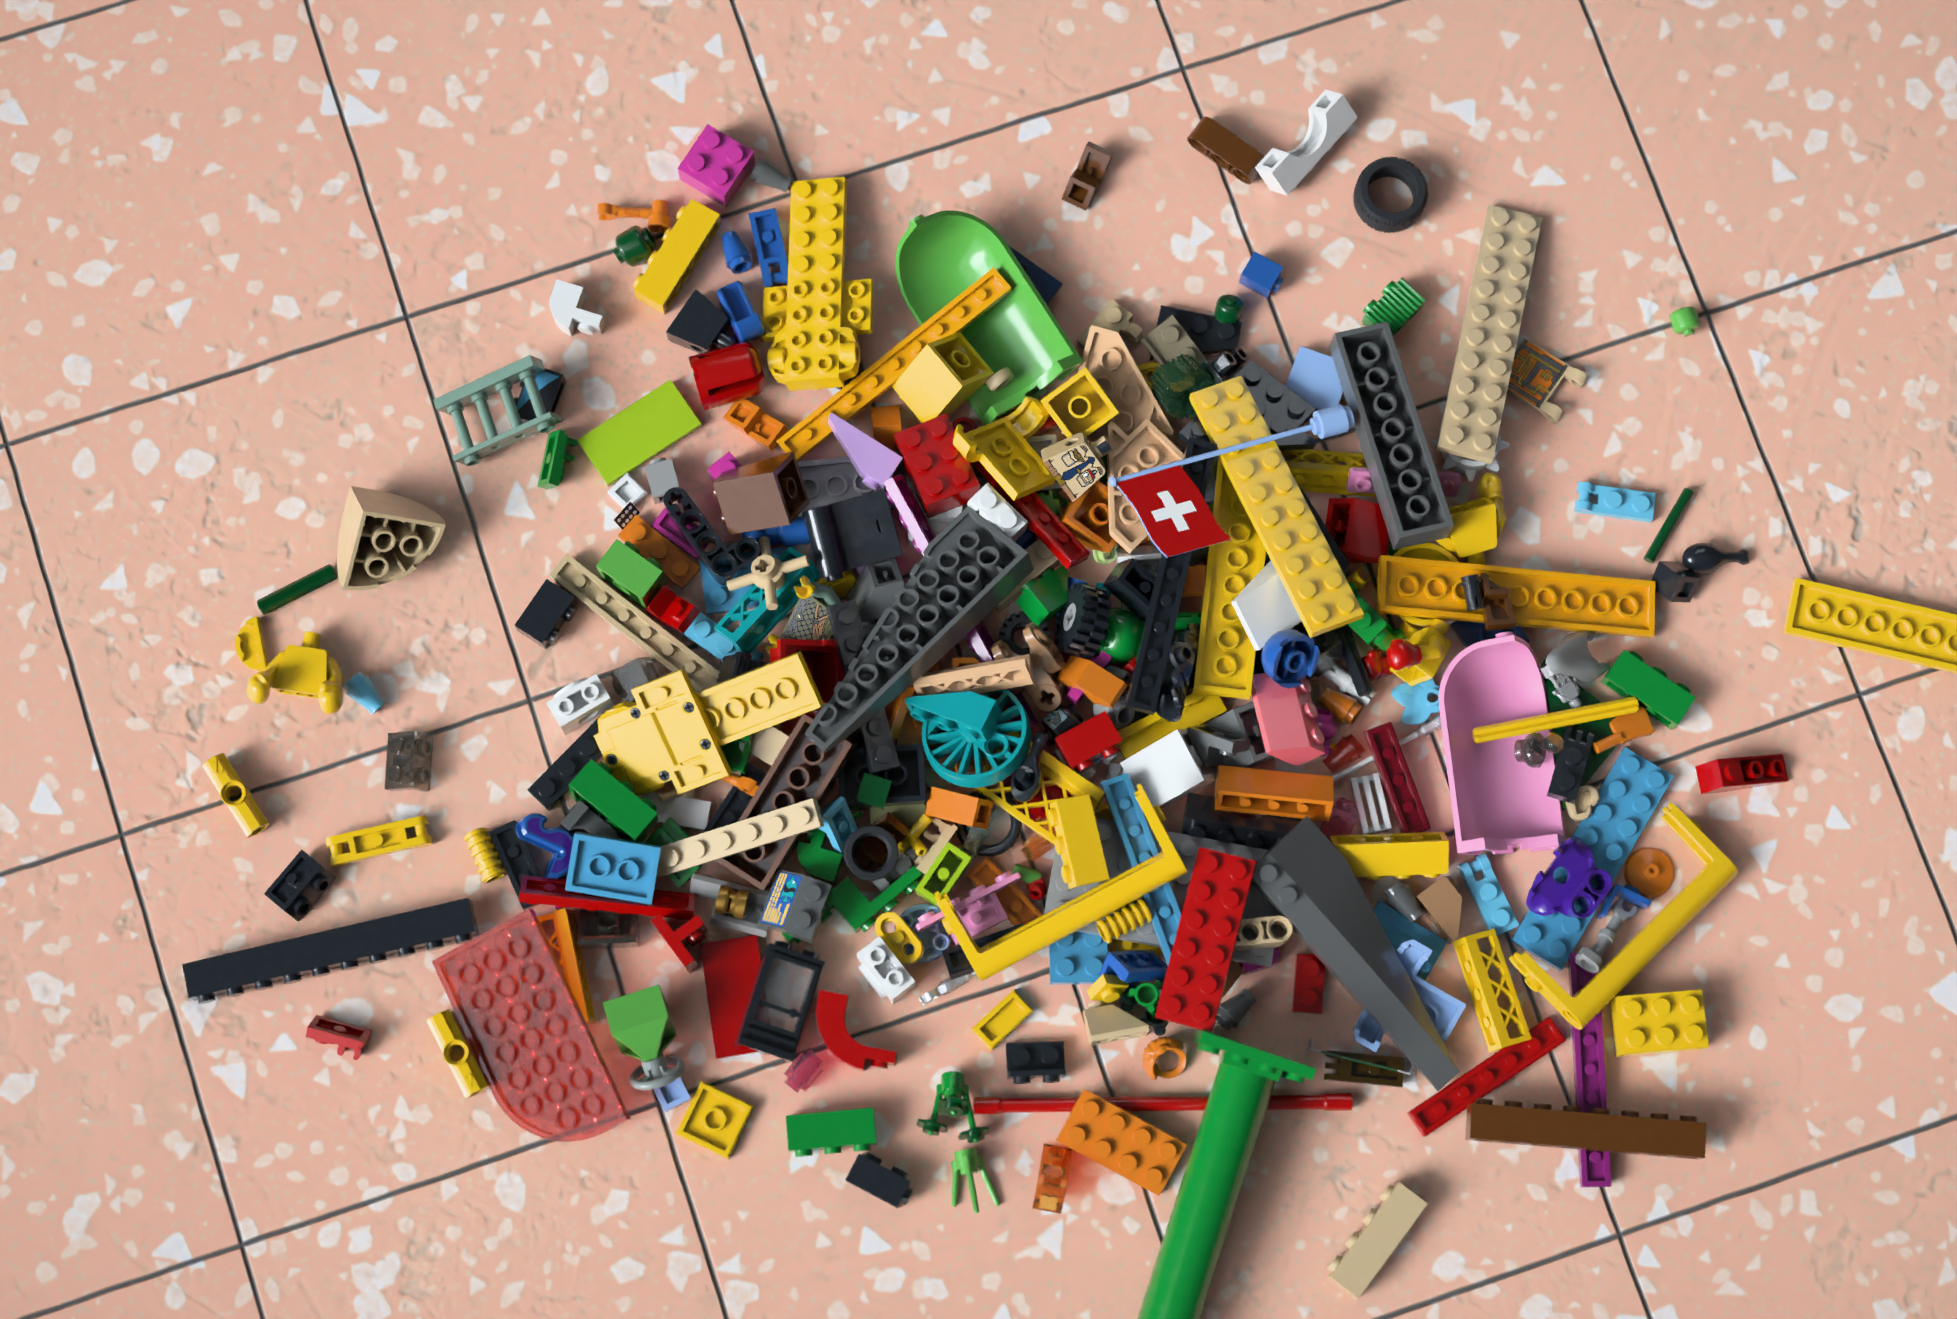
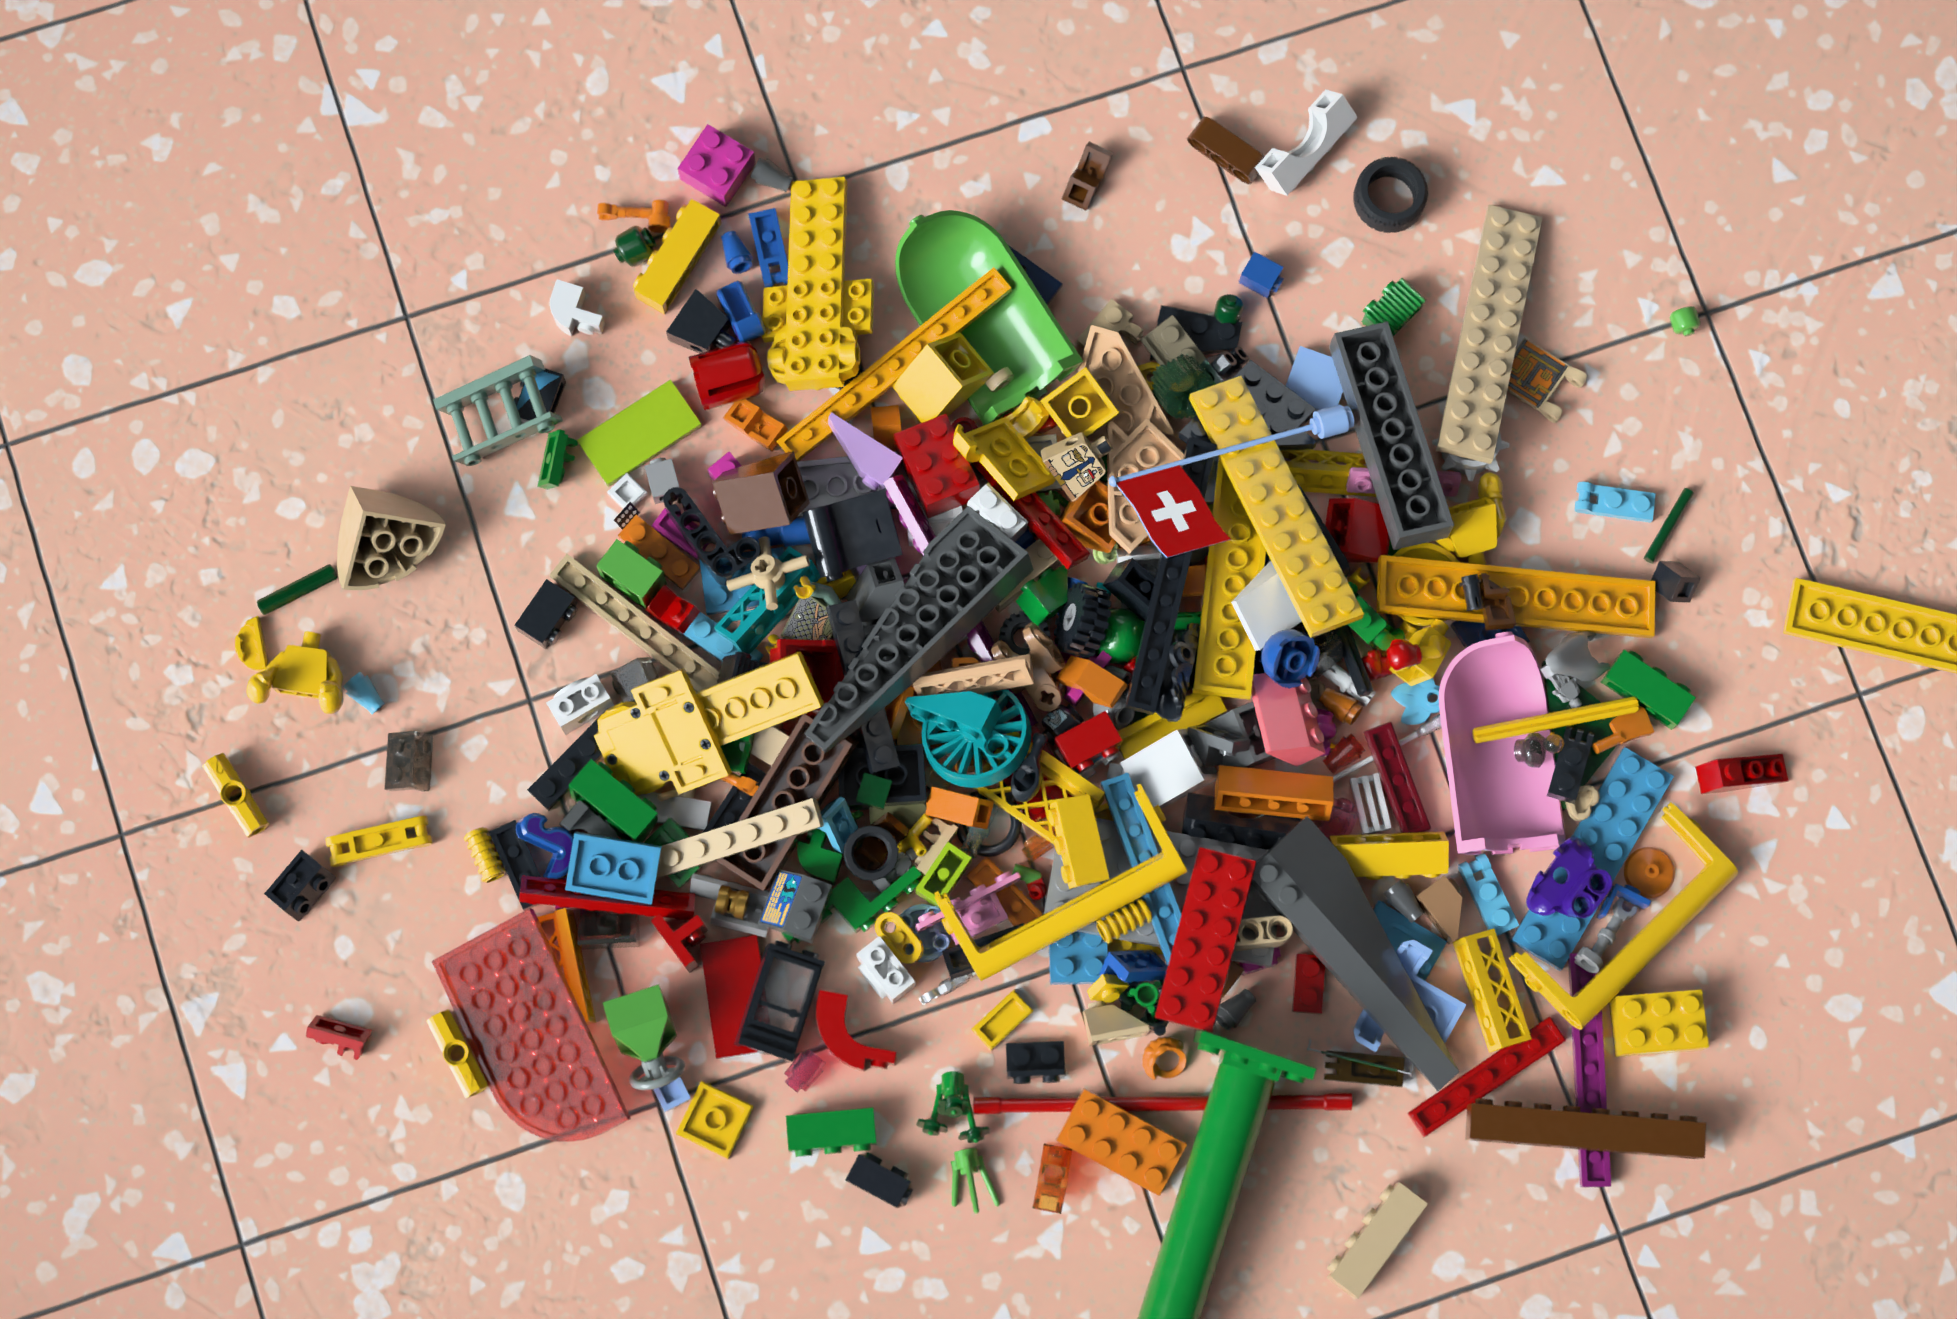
(329, 950): black brick -> none
(1707, 558): black piece -> none

